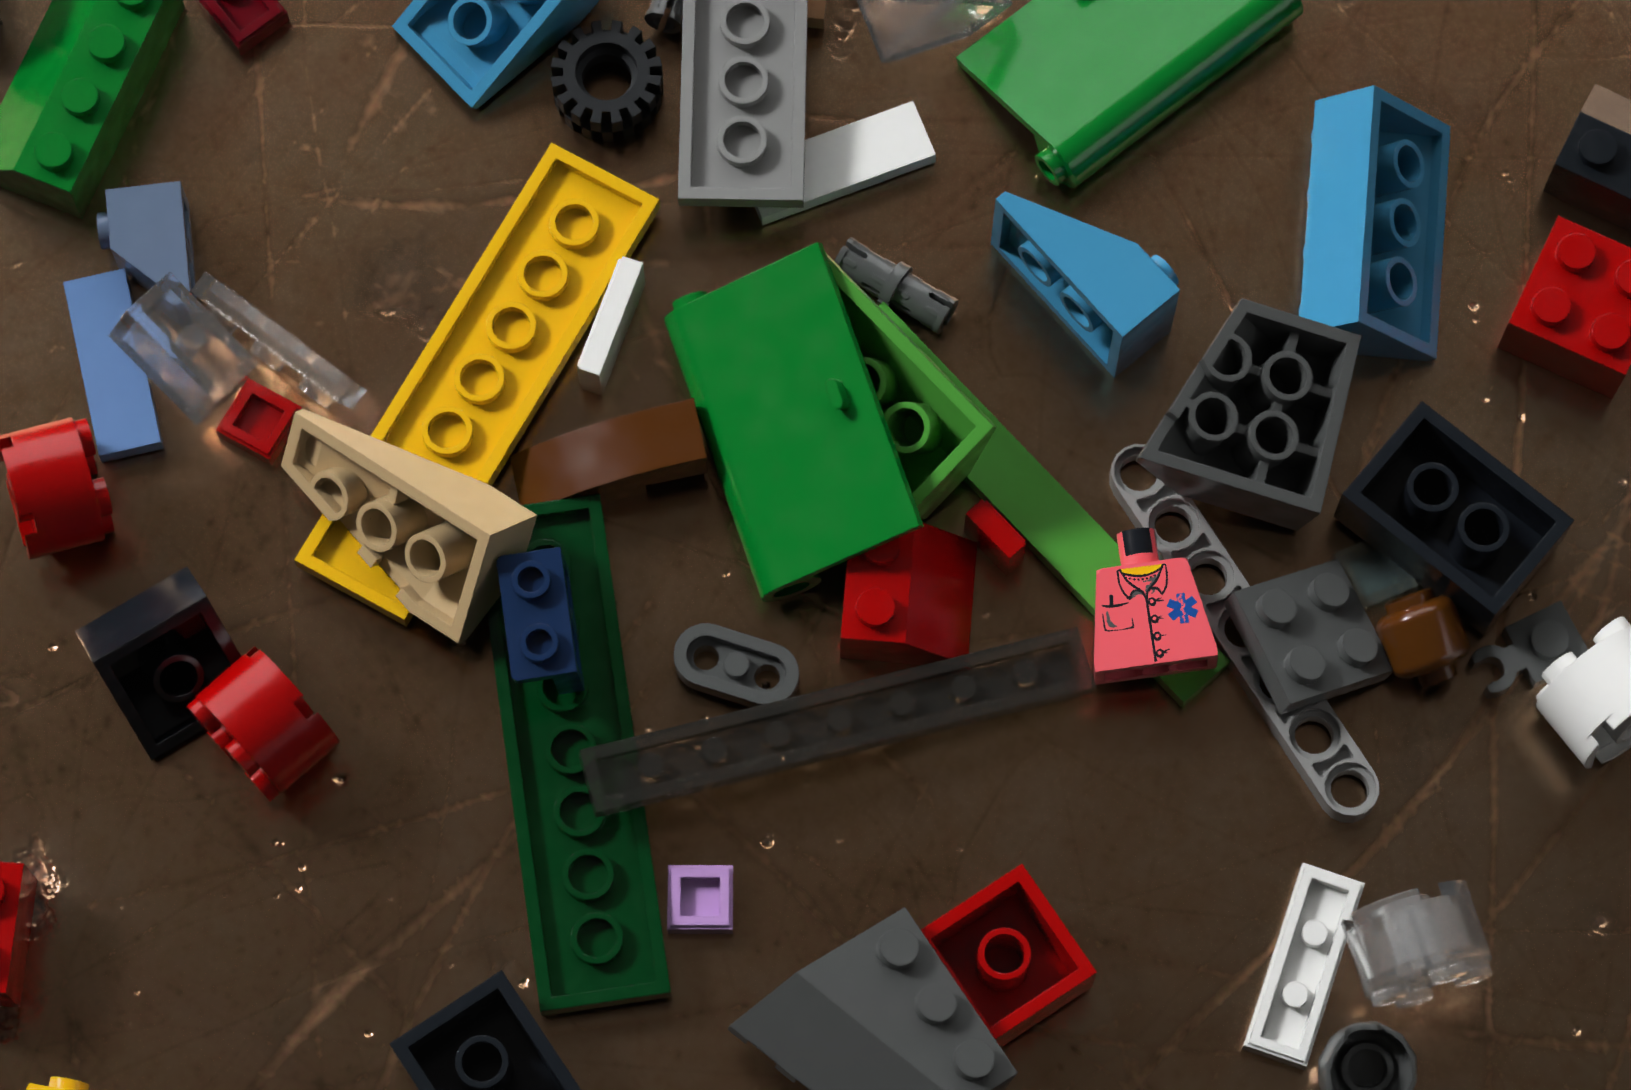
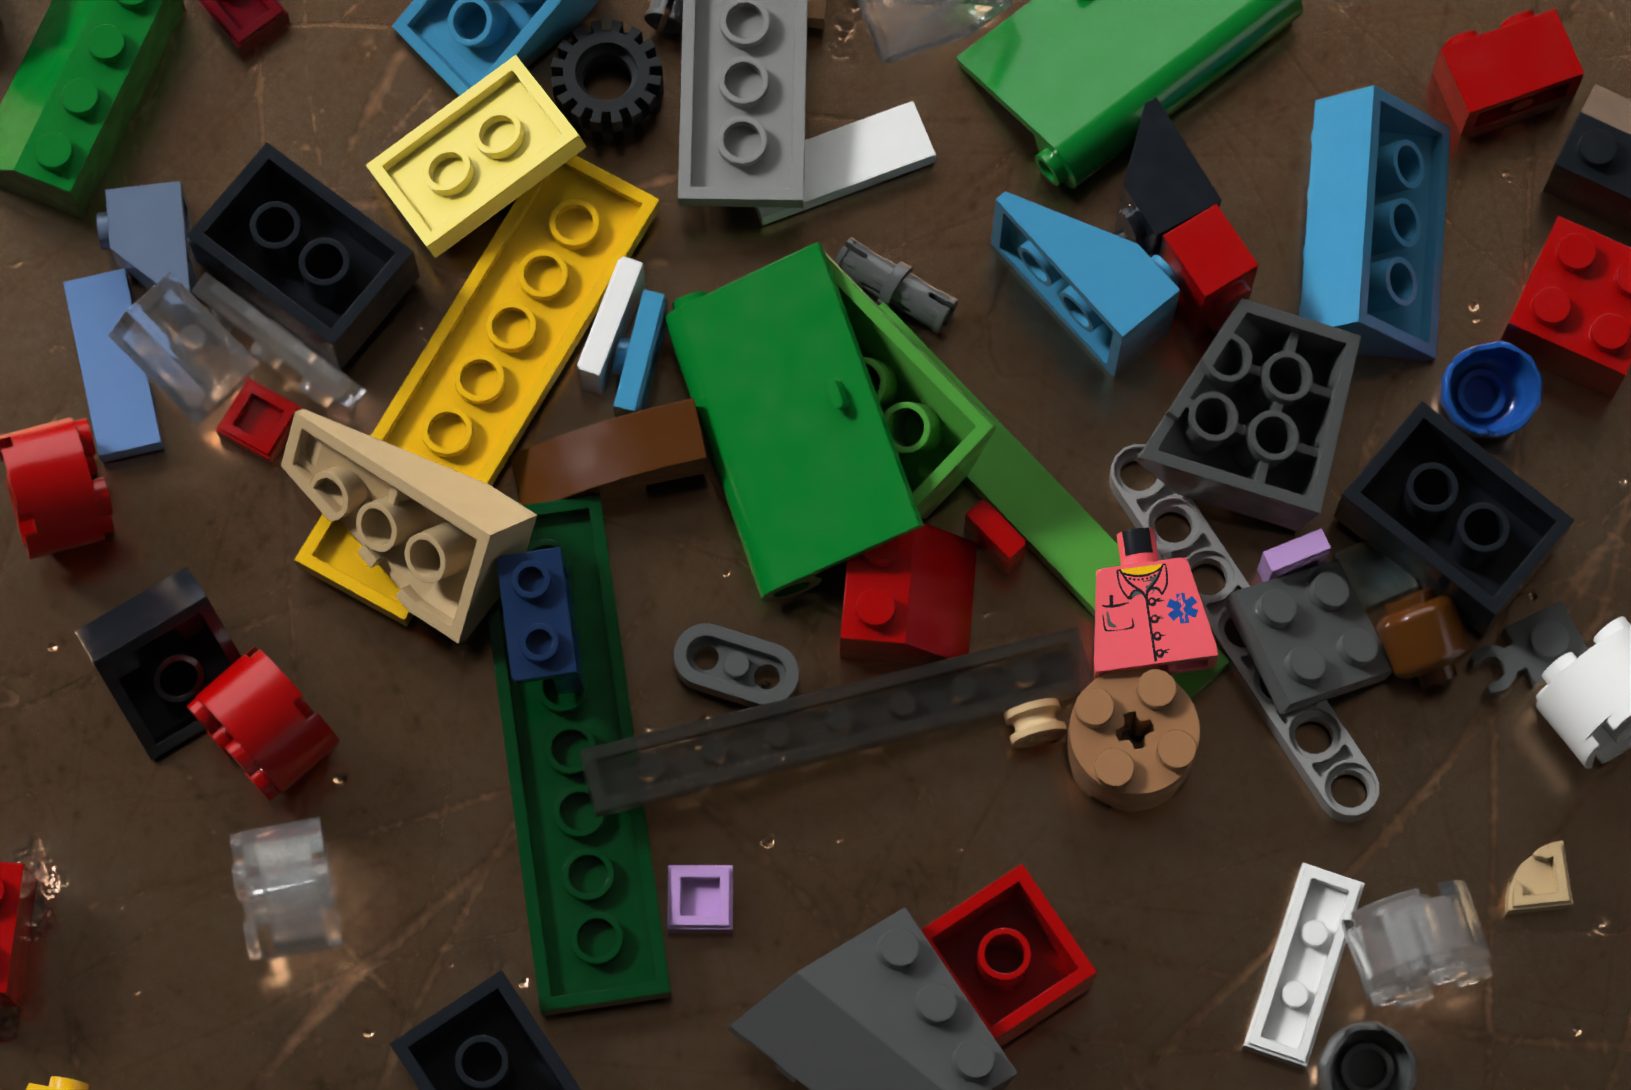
(286, 889): none -> clear brick
(303, 255): none -> black brick
(476, 156): none -> light yellow plate
(638, 356): none -> dark azure plate
(1035, 723): none -> tan bush
(1148, 706): none -> medium nougat brick
(1161, 183): none -> black slope
(1211, 269): none -> red brick
(1294, 556): none -> lavender tile
(1491, 389): none -> blue hair
(1507, 70): none -> red brick
(1540, 882): none -> tan tile

